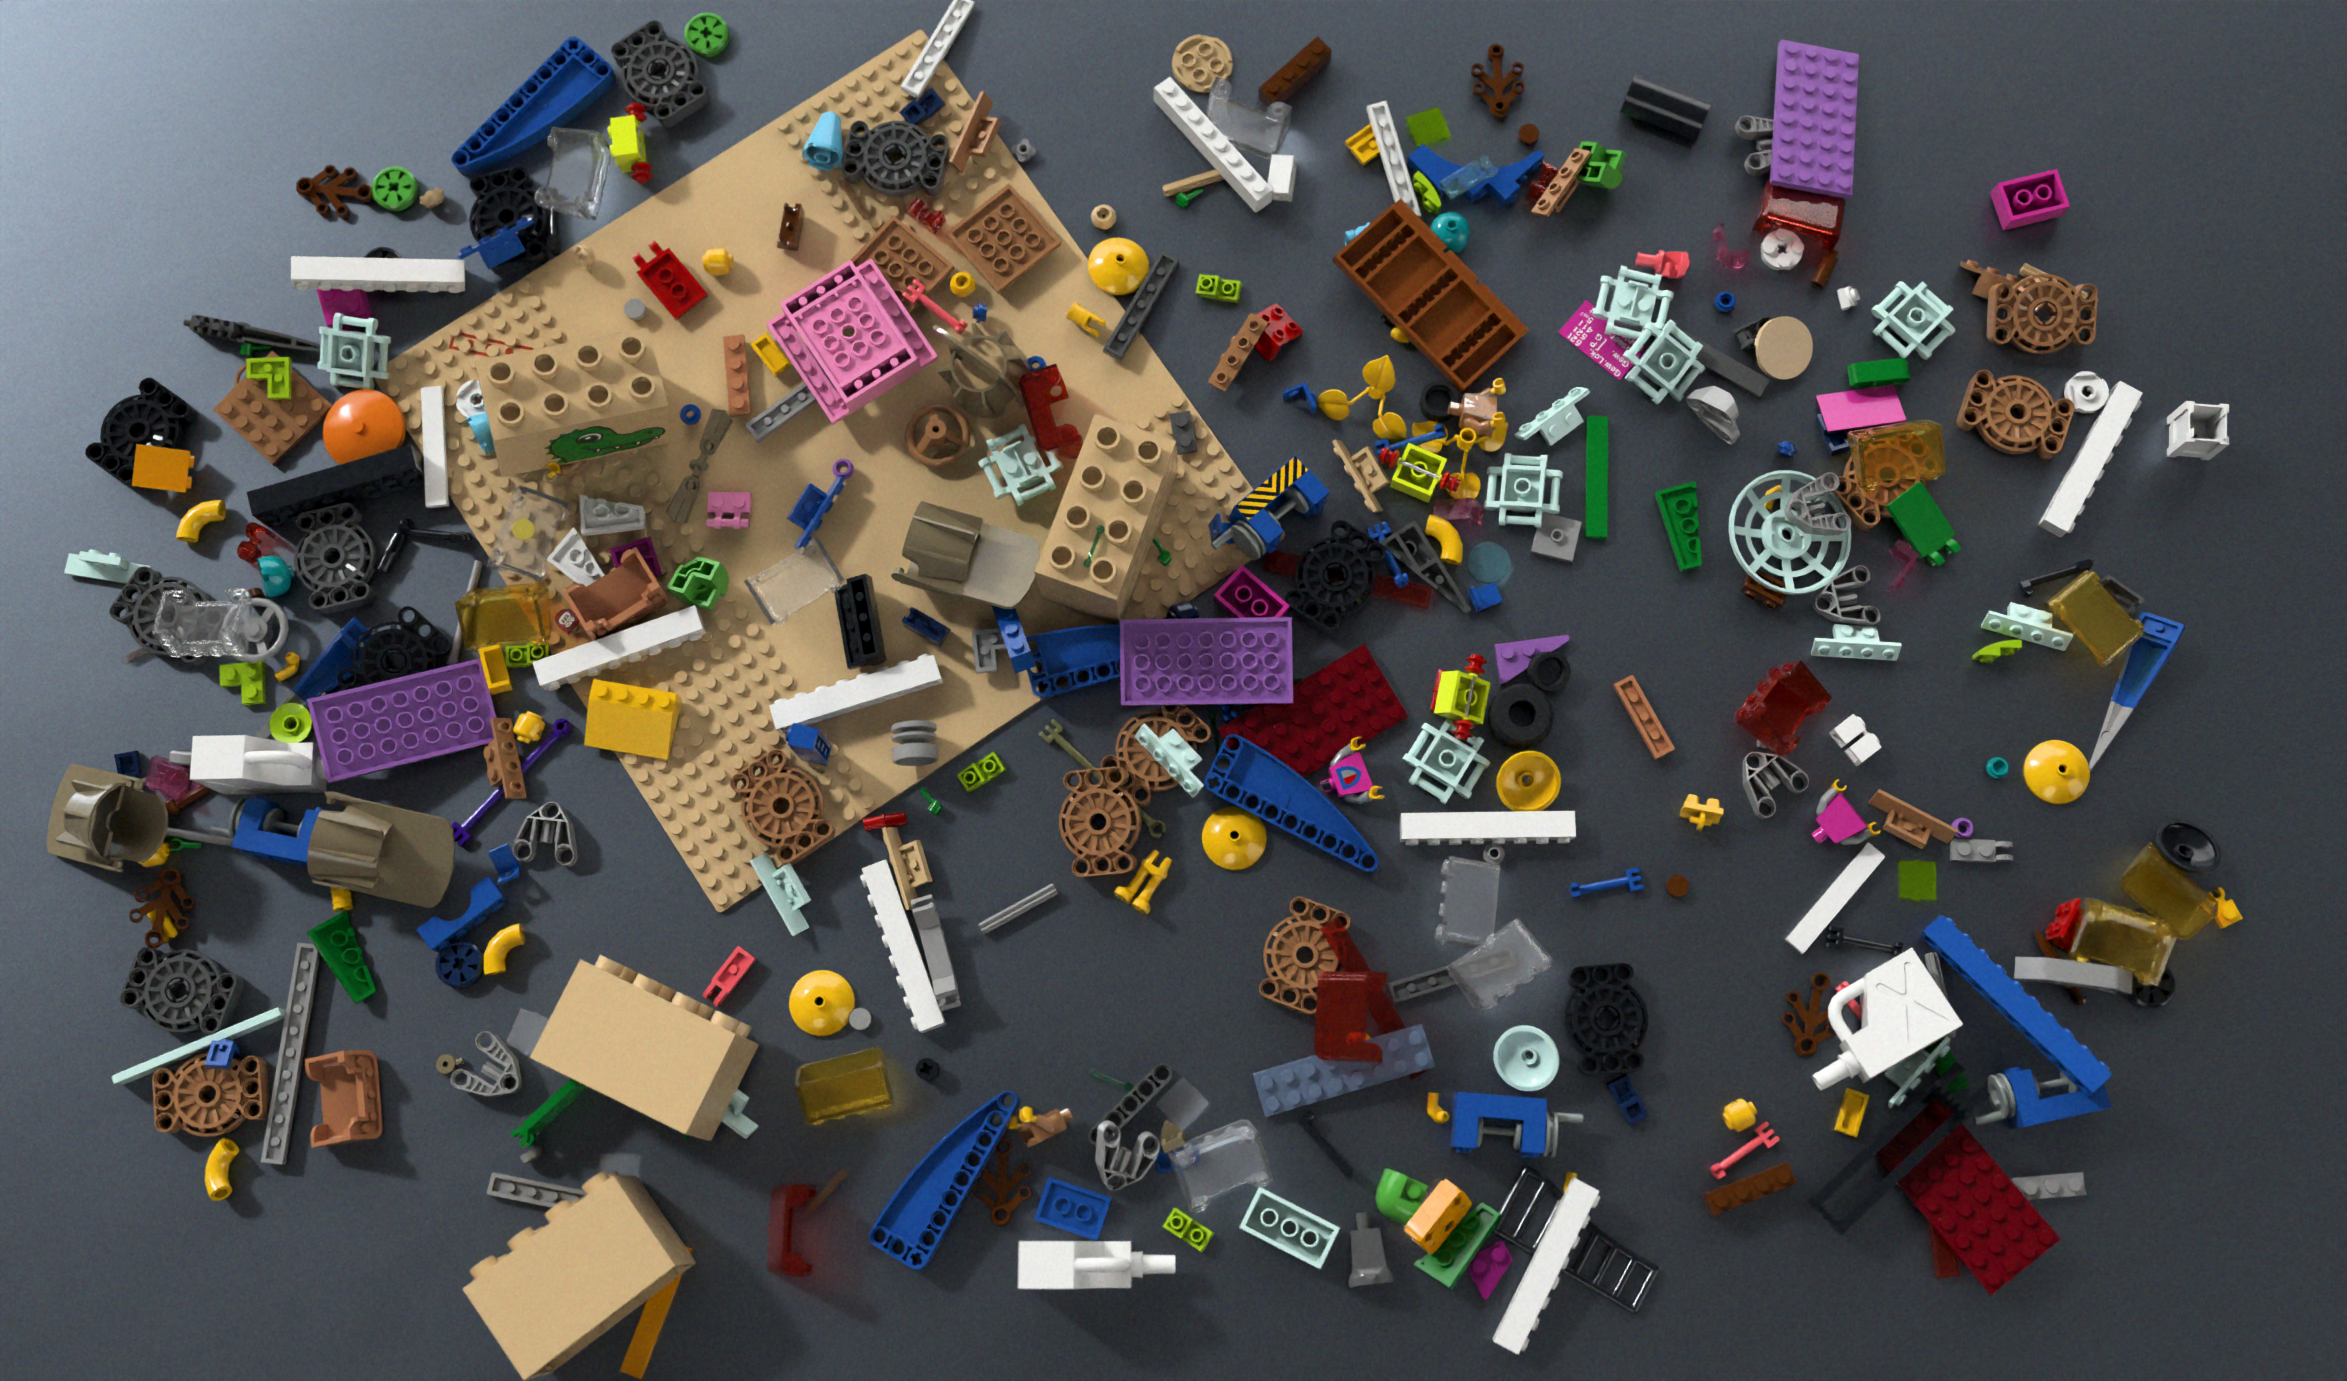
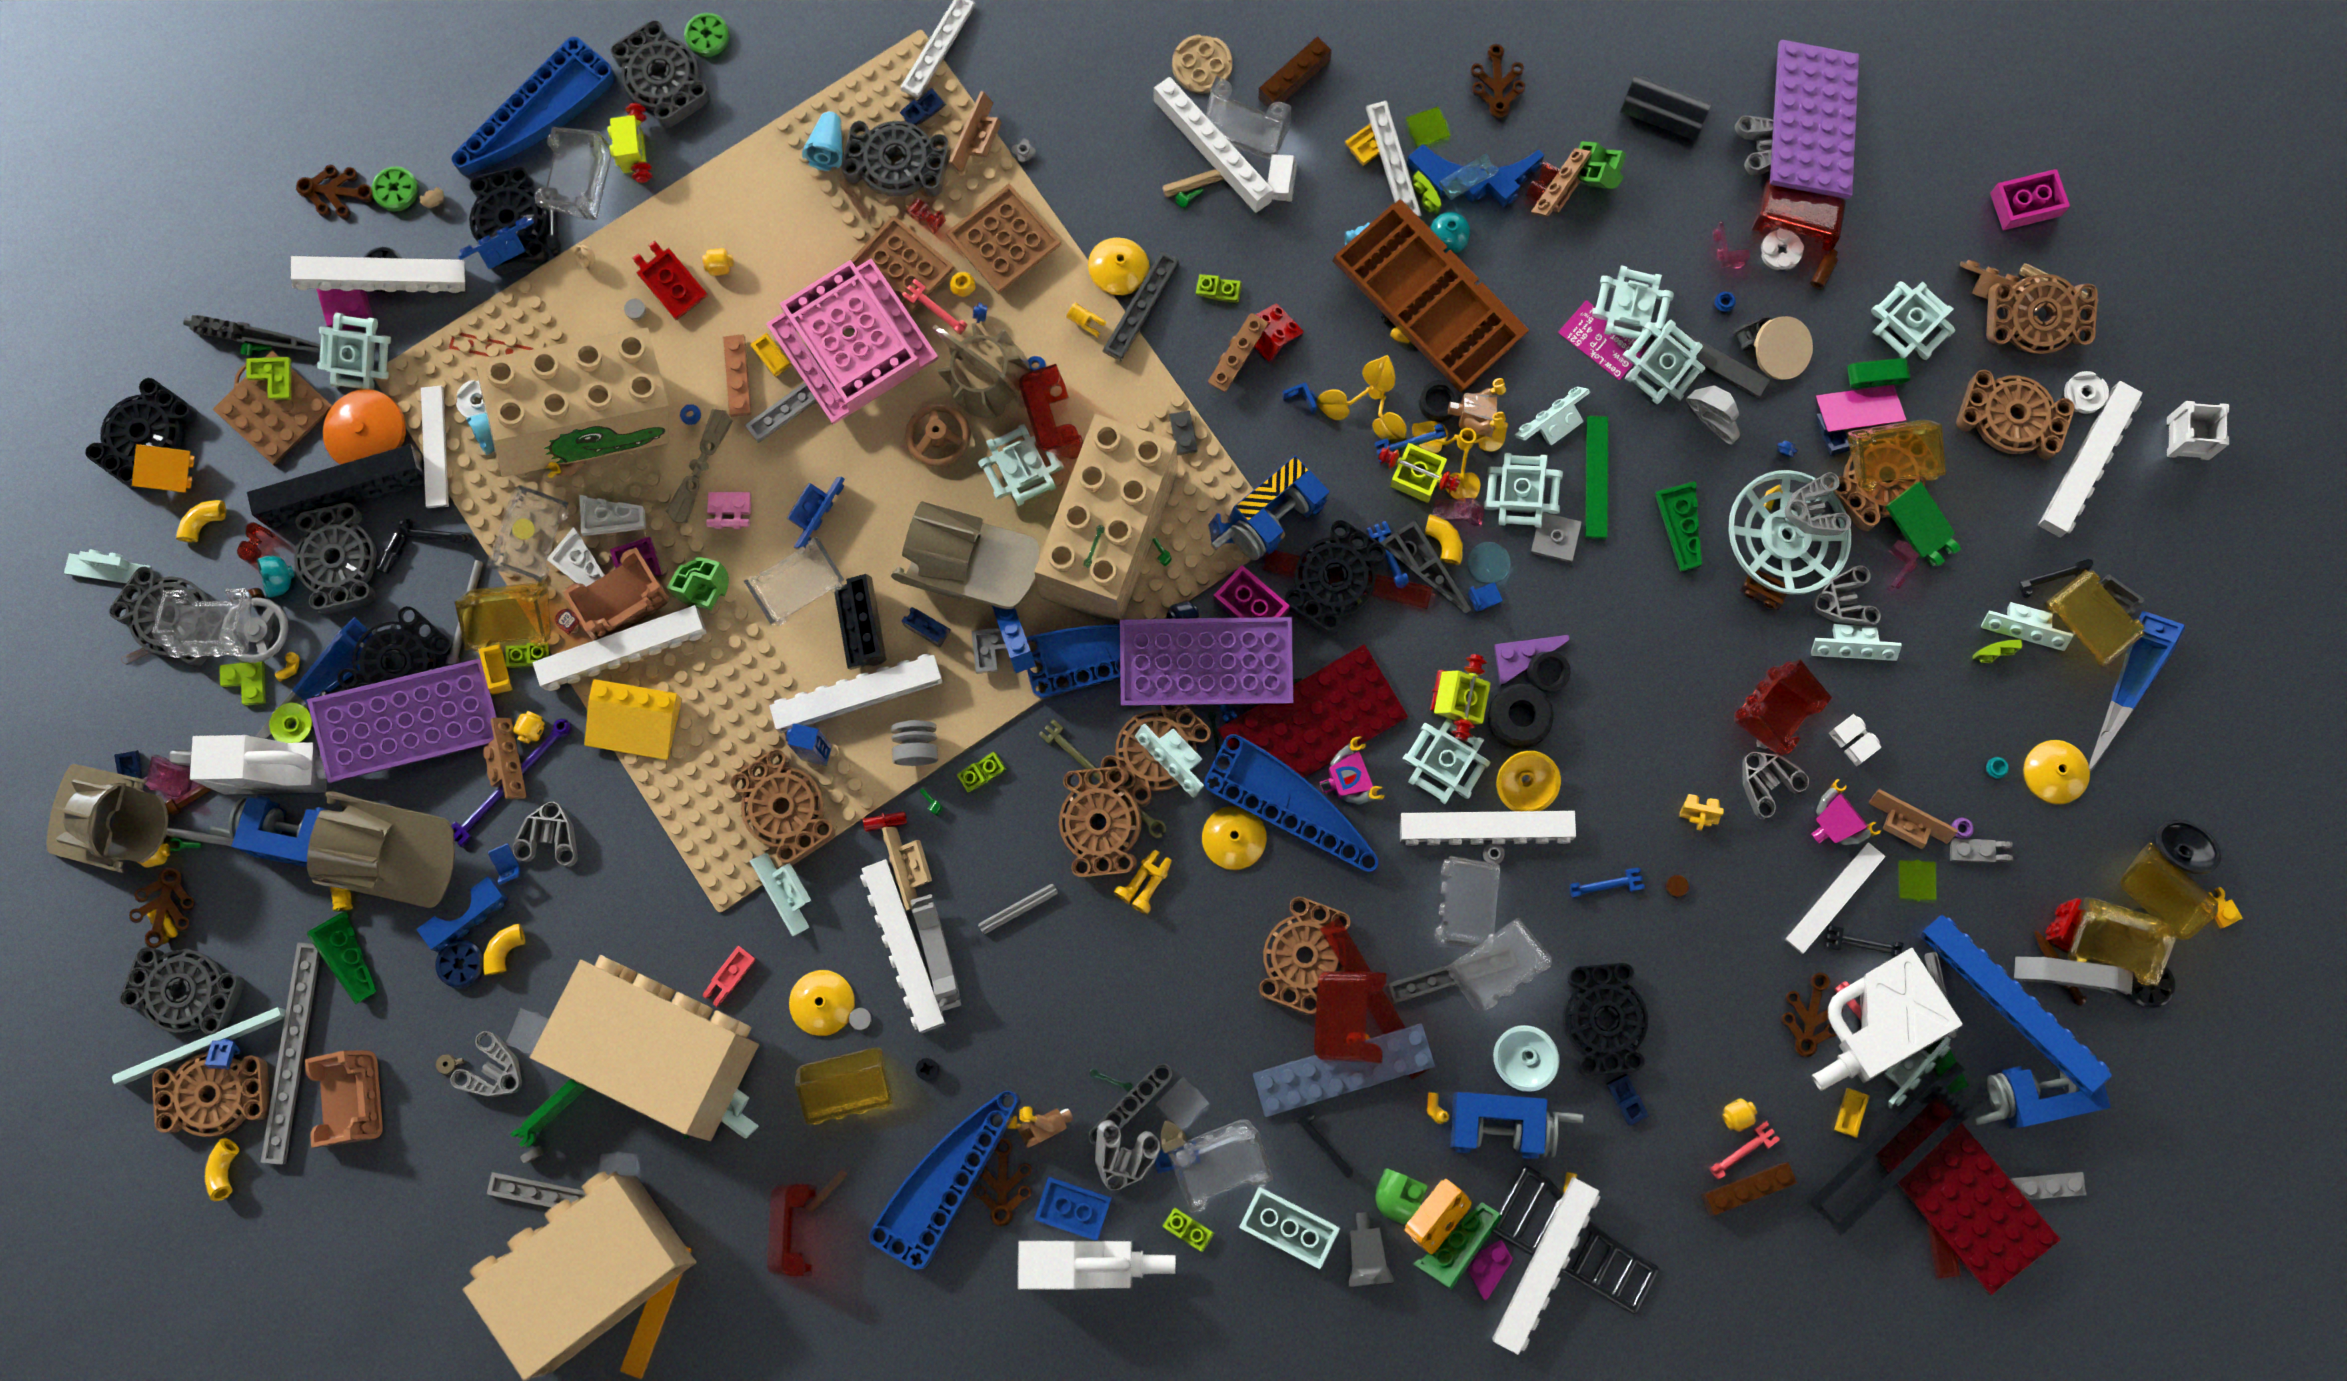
(791, 227): reddish brown hinge -> none
(843, 463): medium lavender plate -> none
(1099, 221): tan plate -> none
(1365, 471): tan bracket -> none
(1528, 134): reddish brown tile -> none
(1643, 717): nougat plate -> none
(1668, 264): coral piece -> none
(1848, 297): white plate -> none

